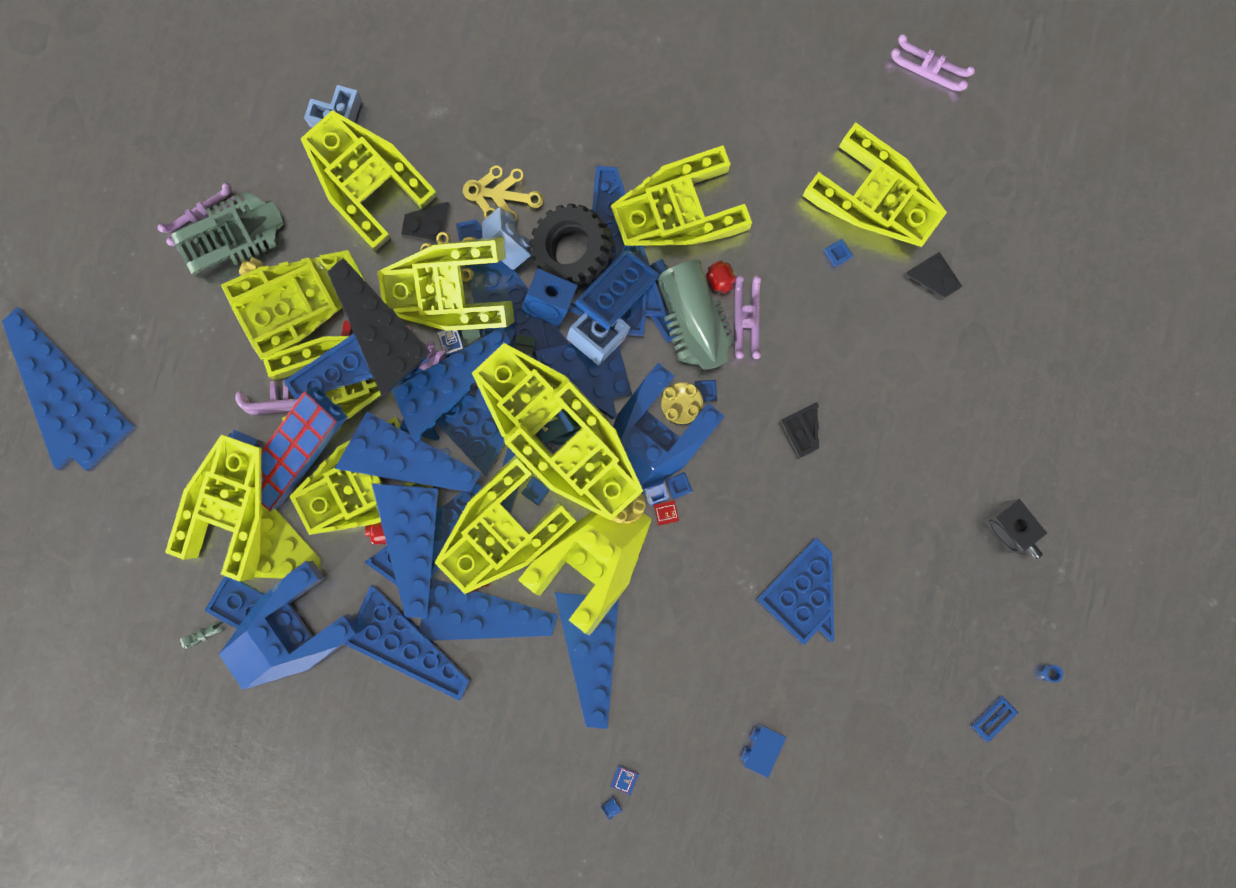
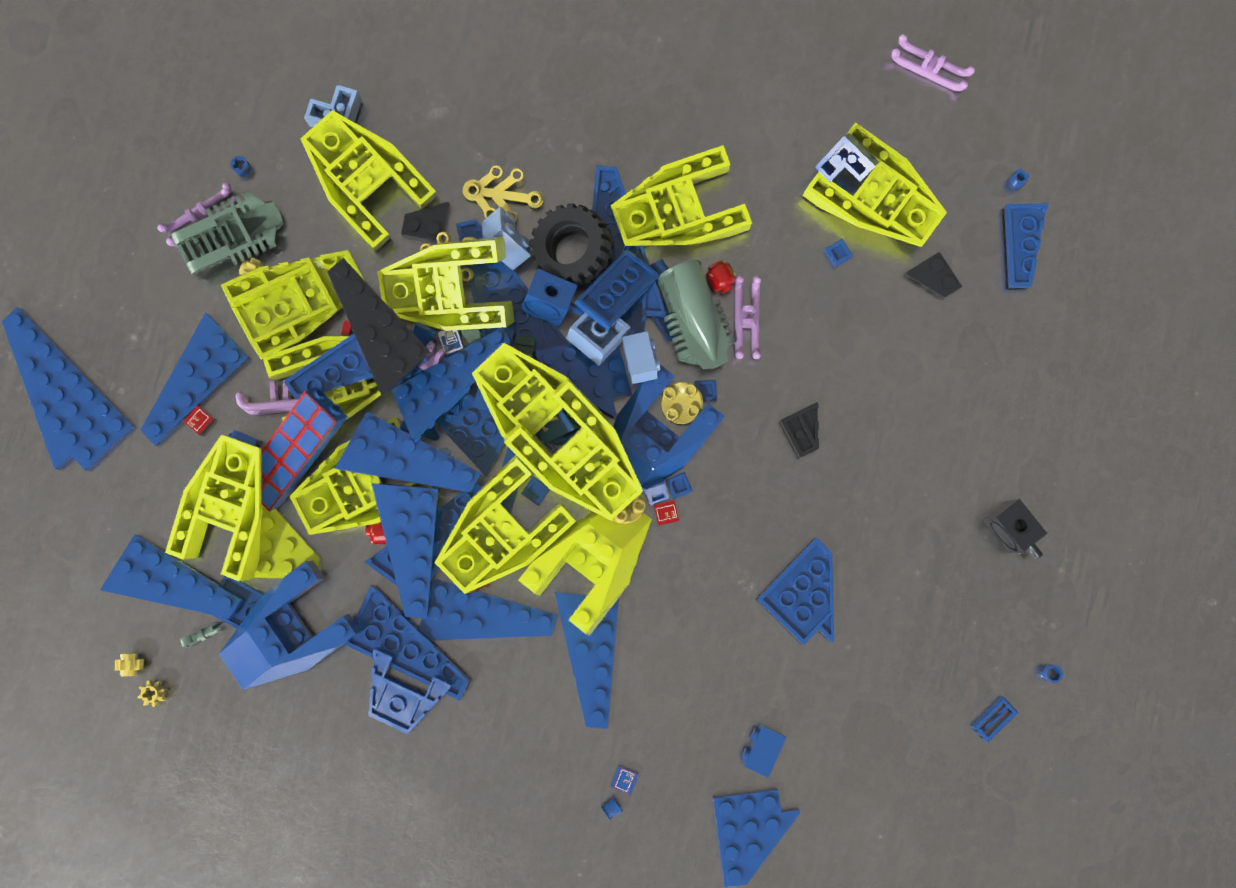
(129, 664): none -> light yellow gear
(159, 577): none -> blue wing
(159, 693): none -> light yellow gear
(199, 420): none -> red tile
(200, 372): none -> blue wing
(235, 166): none -> blue axle
(396, 702): none -> wing
(424, 333): none -> blue tile
(640, 357): none -> light blue brick
(748, 831): none -> blue wing
(850, 155): none -> brick
(1016, 184): none -> blue hose
(1023, 236): none -> blue wing

